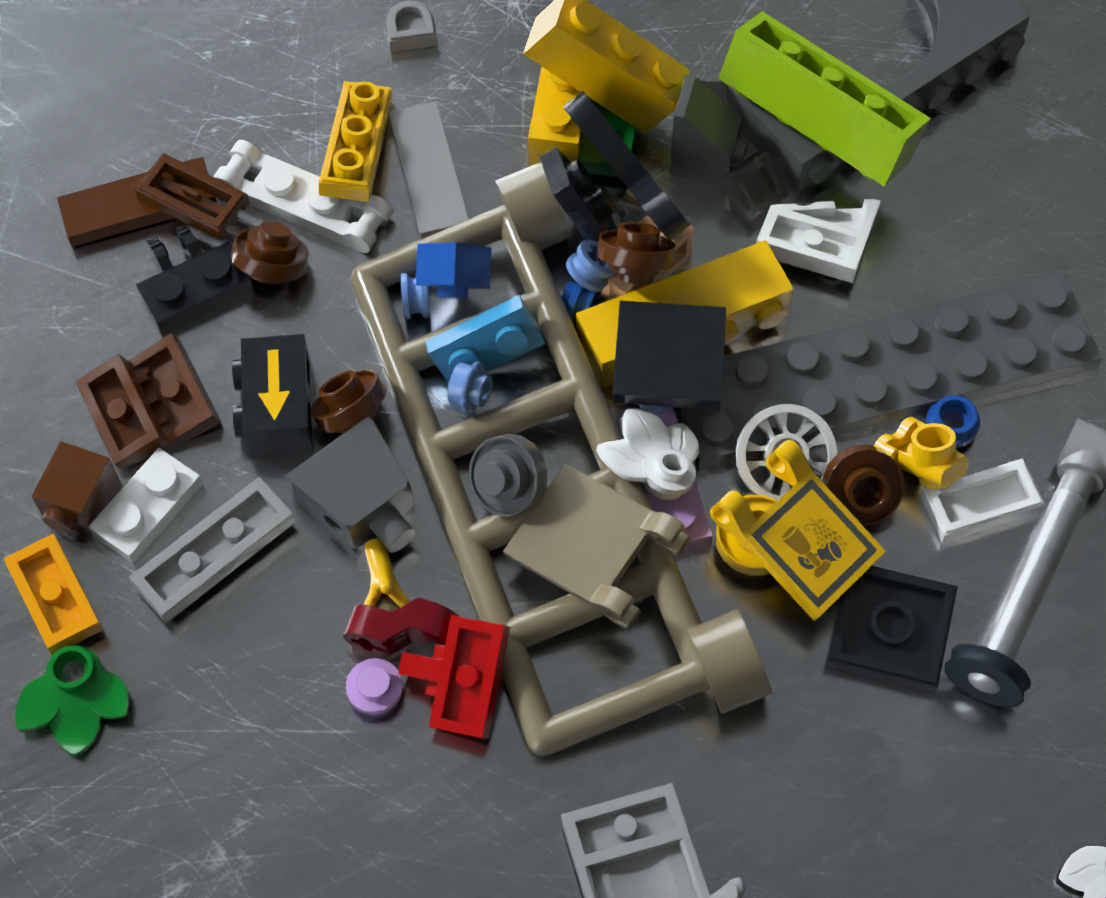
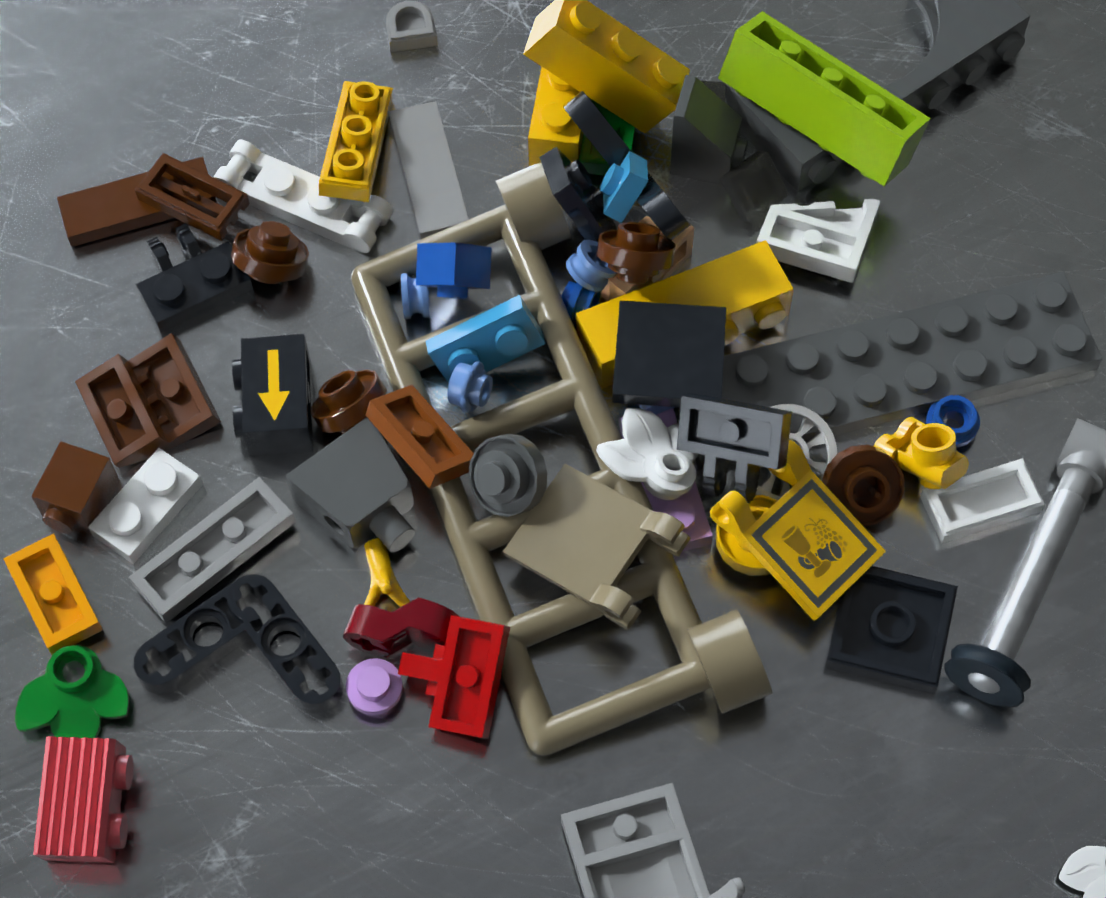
(82, 800): none -> coral brick
(239, 626): none -> black beam
(420, 436): none -> dark orange plate
(623, 186): none -> dark azure plate
(733, 432): none -> hinge

